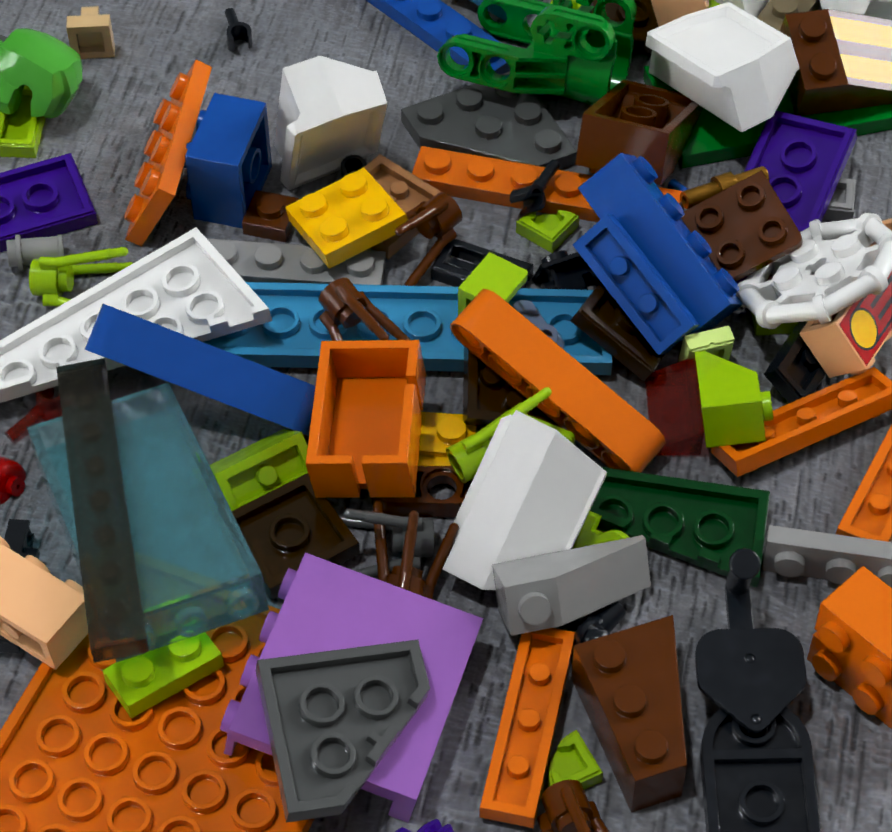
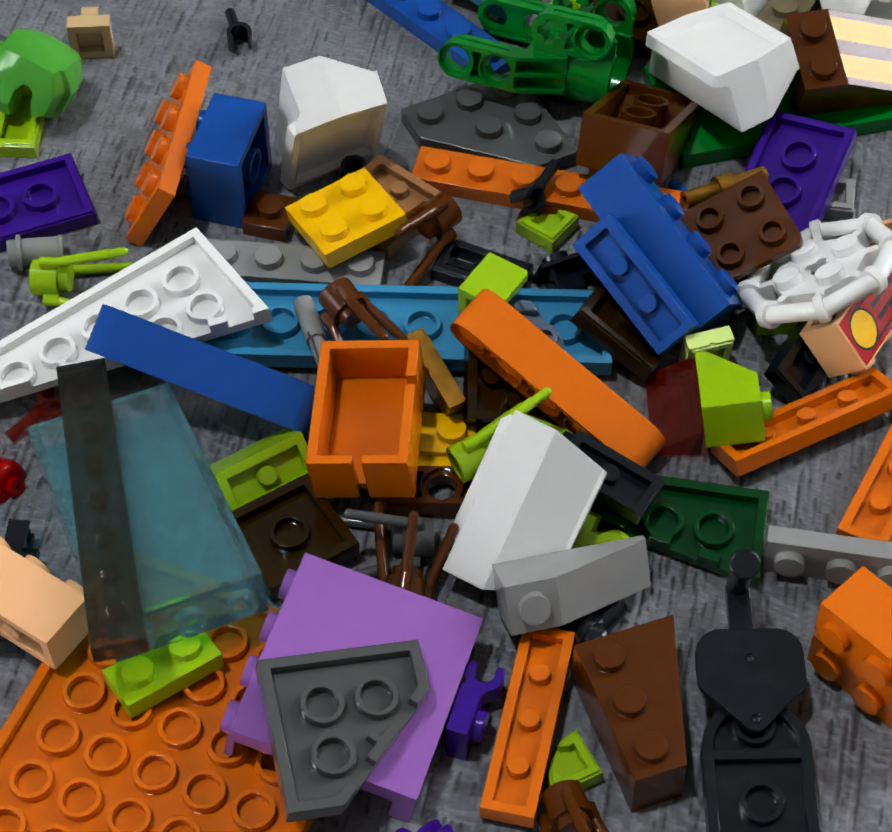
(310, 324): none -> light grey piece
(438, 377): none -> pearl gold tile
(467, 719): none -> dark purple plate
(627, 487): none -> black hinge

